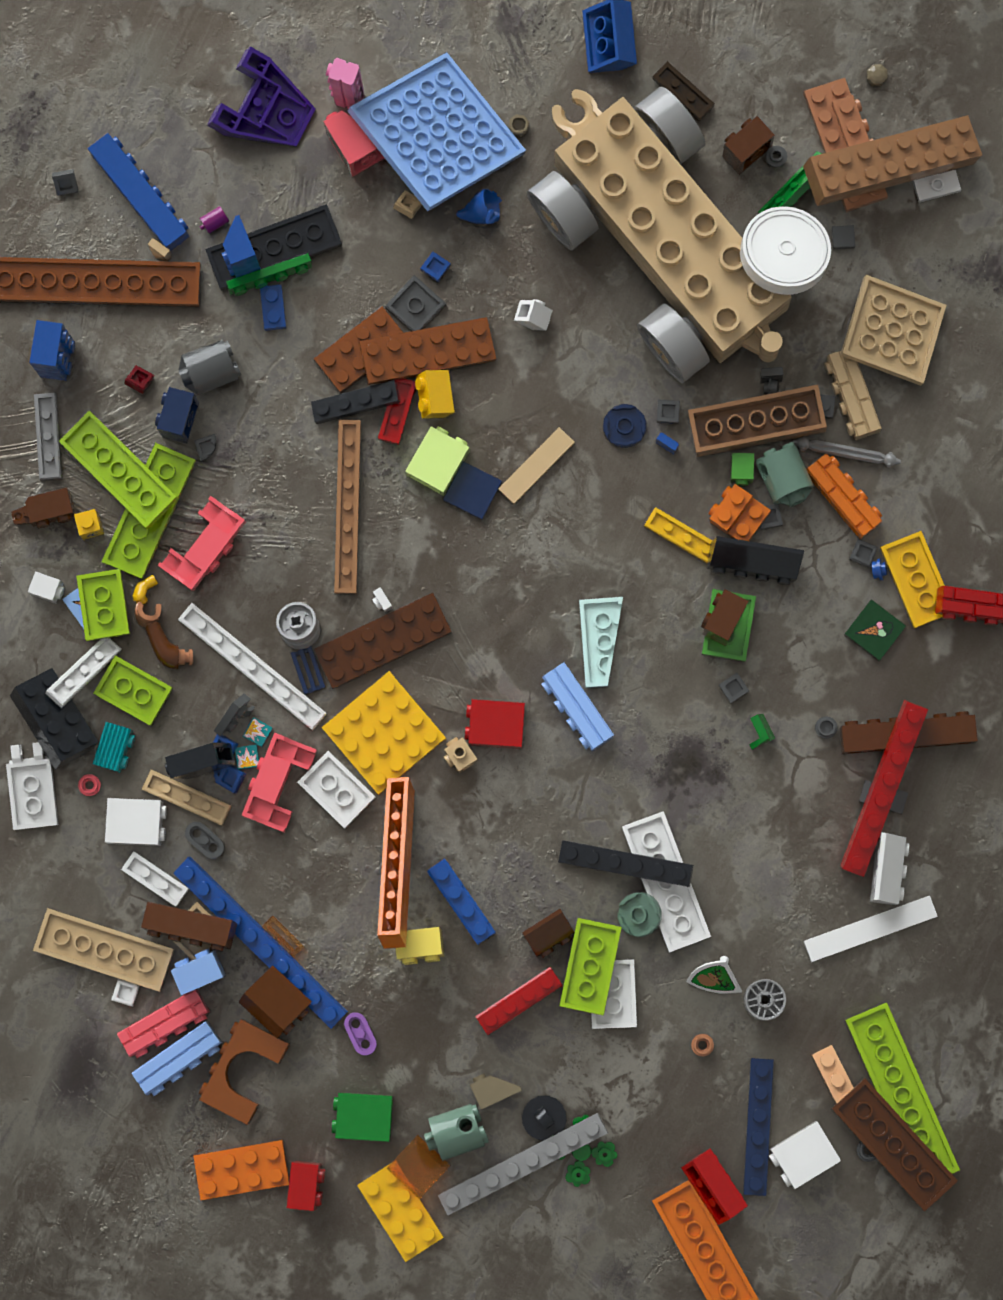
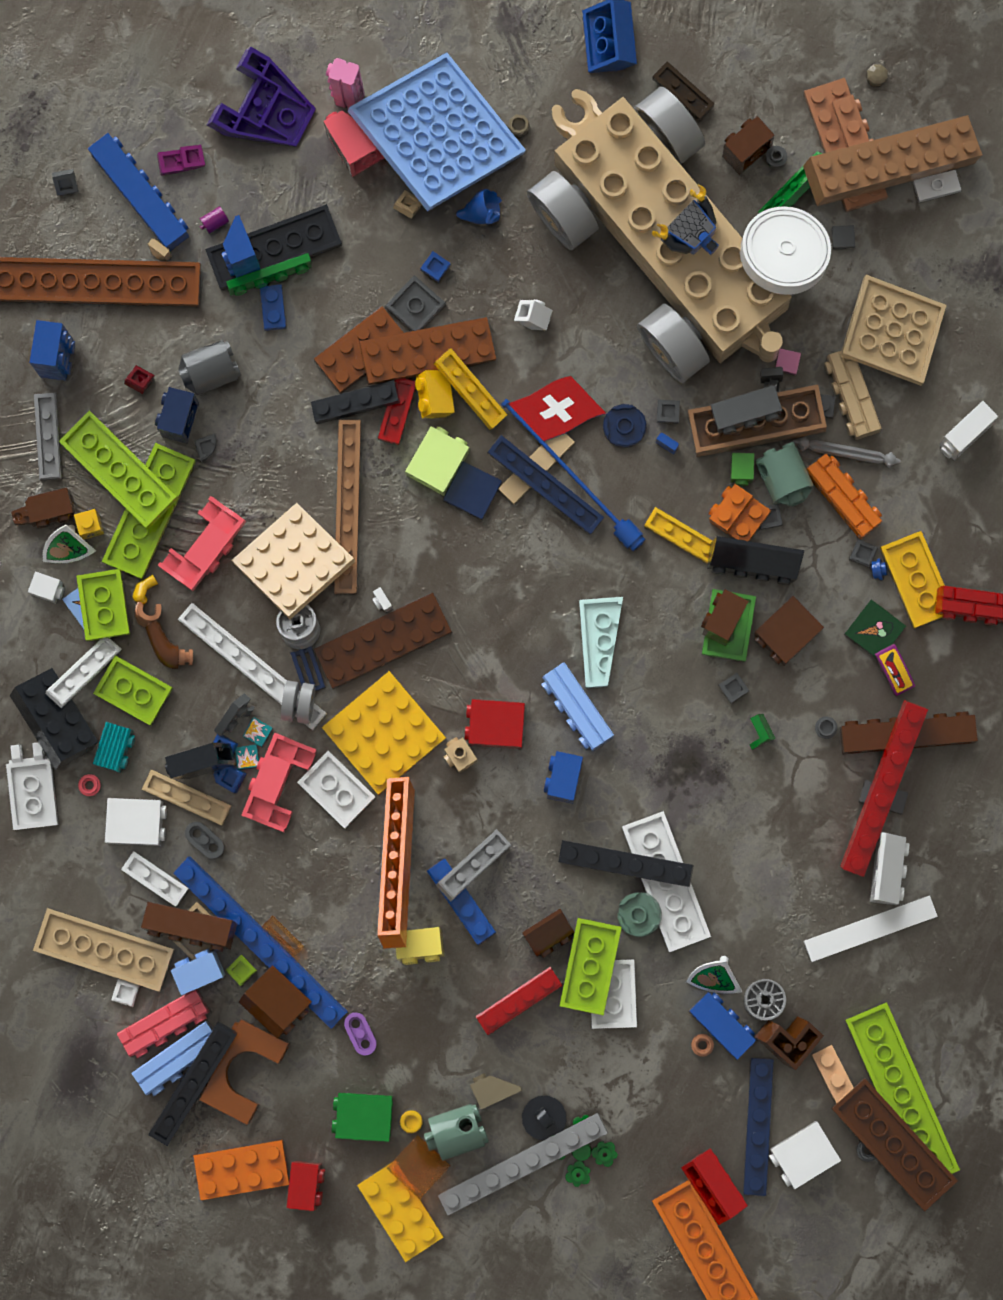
(66, 546): none -> shield
(180, 160): none -> magenta slope
(192, 1083): none -> black plate
(241, 970): none -> lime tile
(293, 561): none -> tan plate
(298, 702): none -> light grey wheel
(411, 1121): none -> yellow tile
(470, 389): none -> yellow plate
(473, 865): none -> light grey tile
(545, 484): none -> dark blue plate
(557, 411): none -> red flag
(564, 777): none -> blue brick
(691, 227): none -> torso
(723, 1024): none -> blue brick
(746, 410): none -> dark grey brick
(787, 631): none -> reddish brown brick
(789, 361): none -> bright pink tile
(790, 1045): none -> reddish brown brick
(895, 670): none -> slope
(968, 431): none -> white brick

